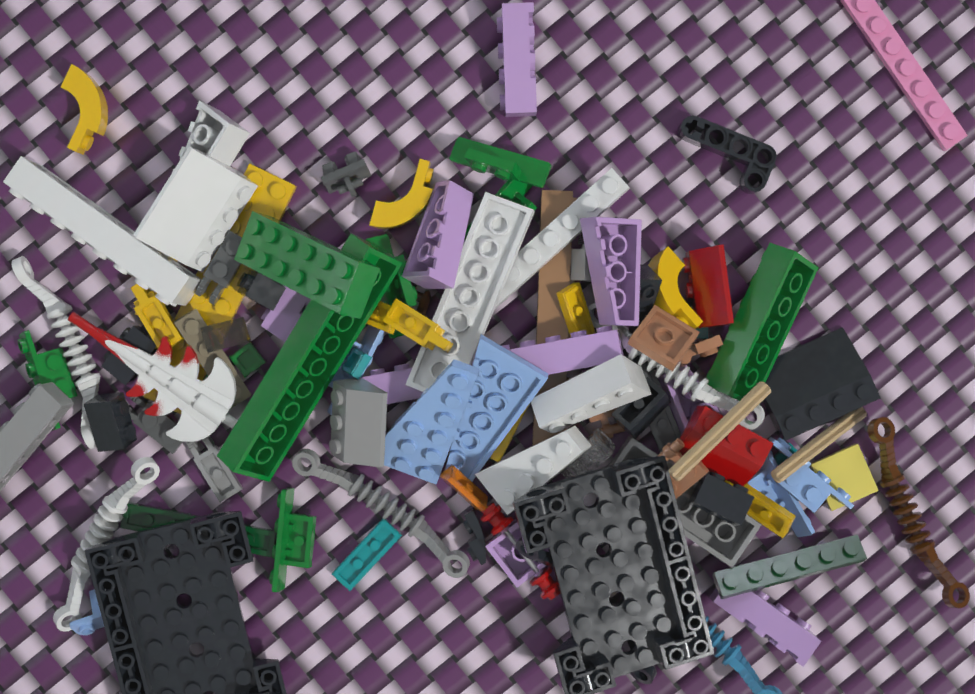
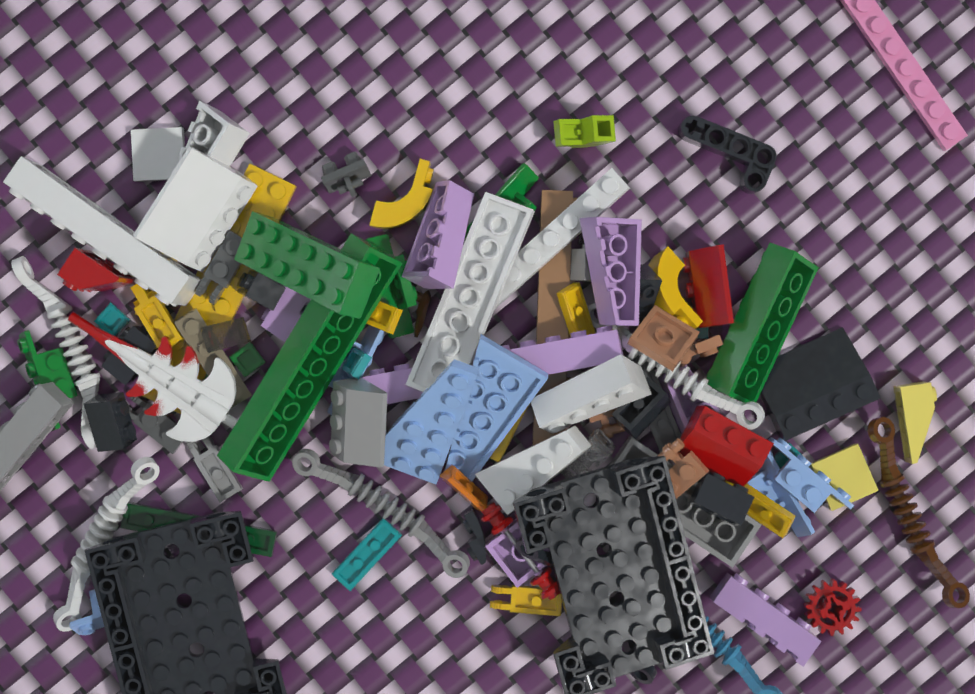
(91, 273): none -> red slope
(92, 108): yellow arch -> none
(112, 319): none -> teal tile
(155, 152): none -> white tile
(293, 542): green bracket -> none
(416, 326): yellow hinge -> none
(500, 162): green bracket -> none
(518, 59): lavender wedge -> none
(526, 600): none -> yellow hinge
(584, 132): none -> lime brick
(719, 431): tan axle -> none
(789, 566): plate -> none
(817, 444): tan axle -> none
(842, 605): none -> red gear
(914, 411): none -> light yellow slope

